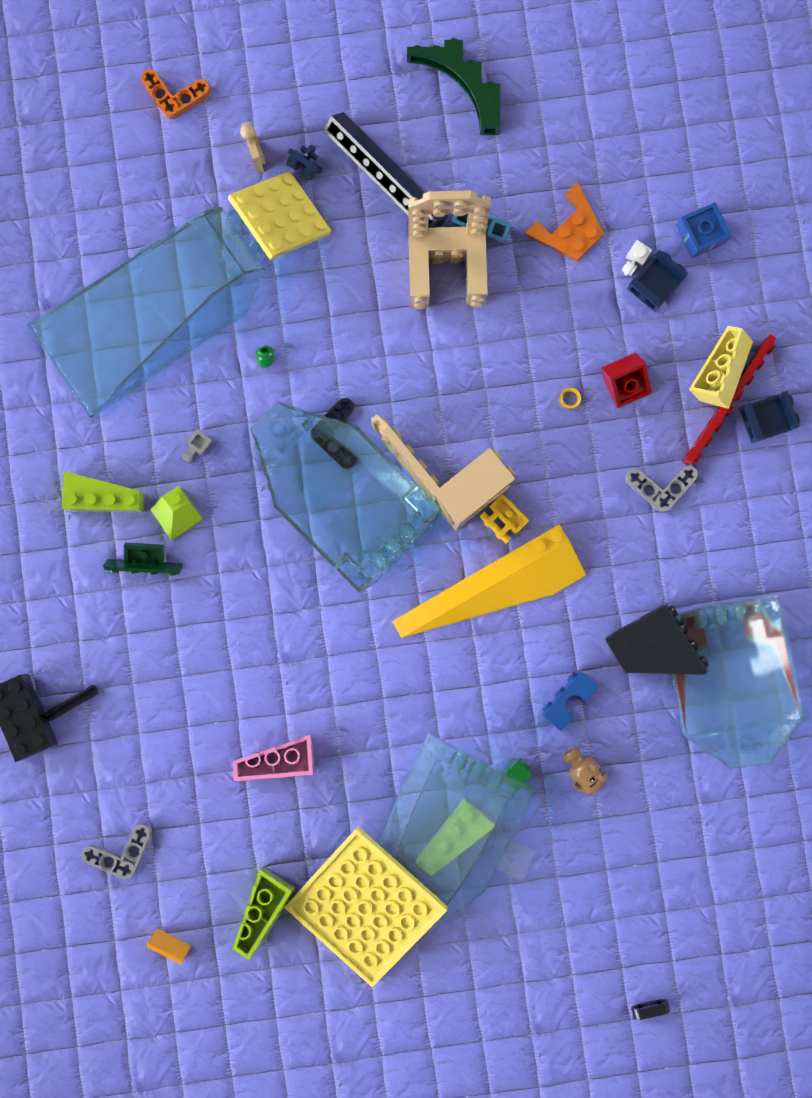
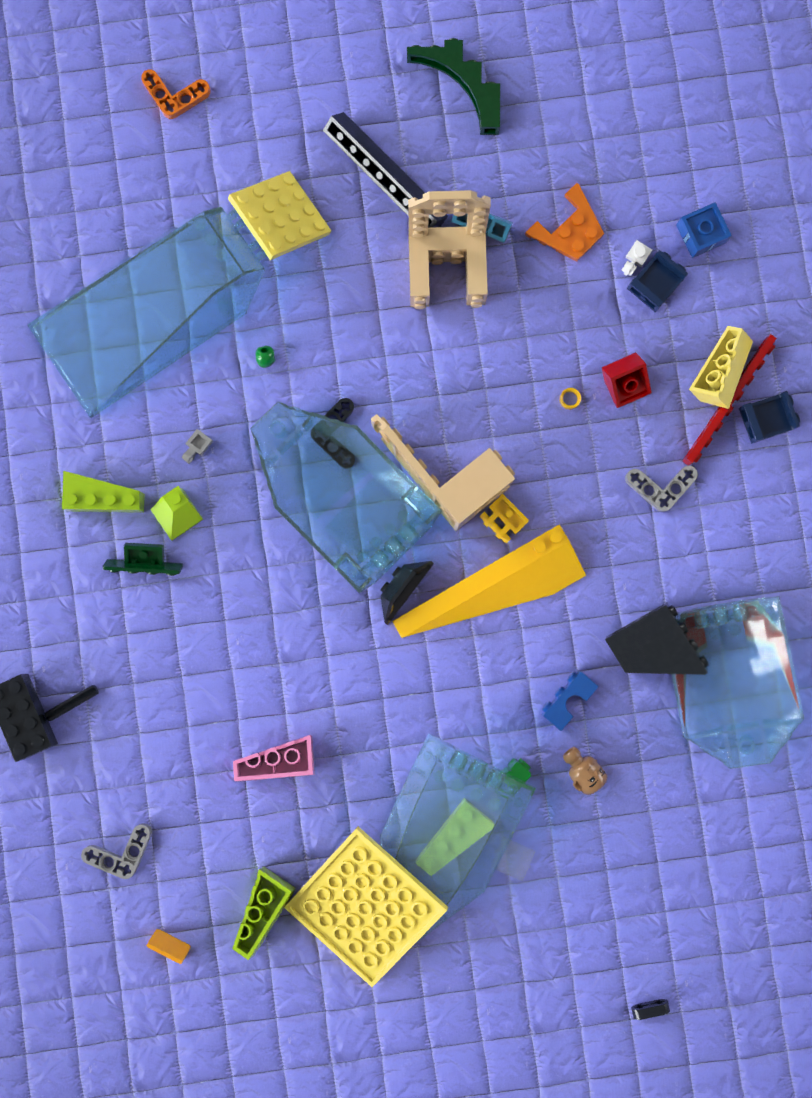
(249, 133): tan plate -> none
(310, 167): dark blue hips -> none
(401, 587): none -> black wedge

